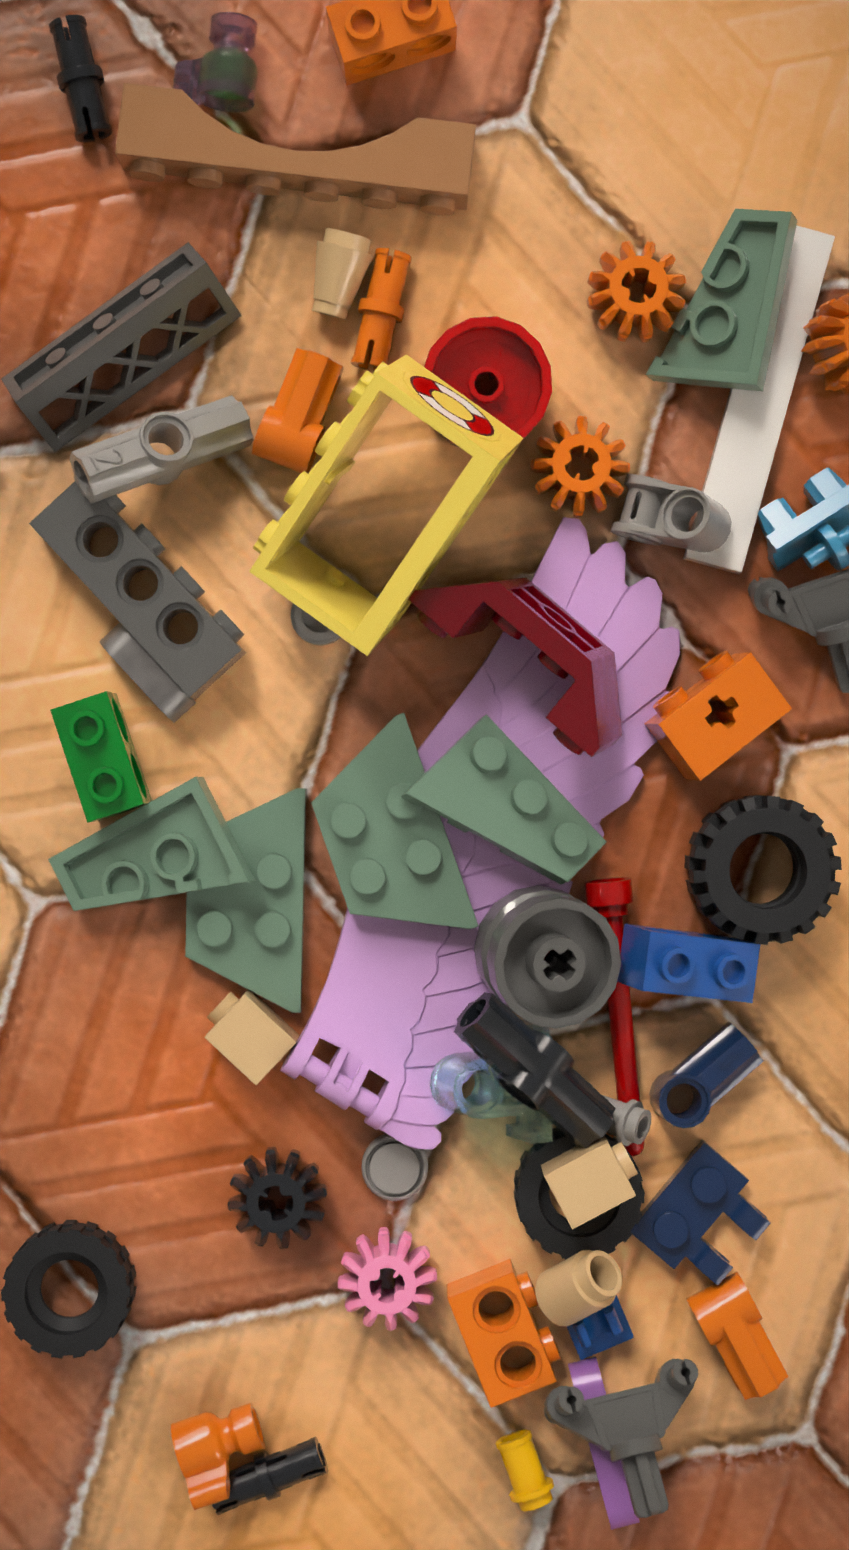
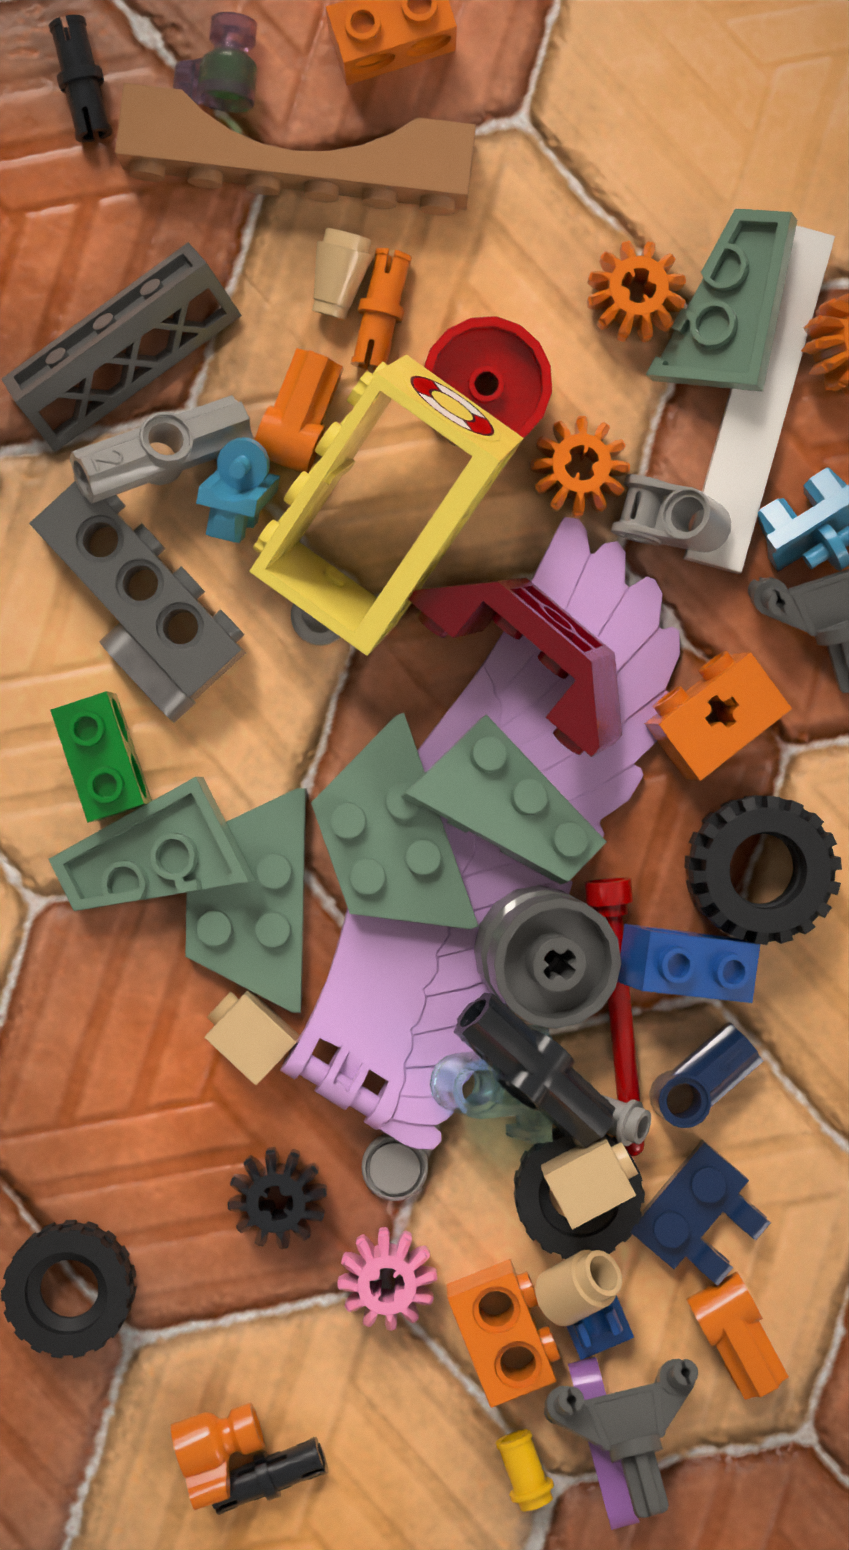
(237, 489): none -> dark azure hips

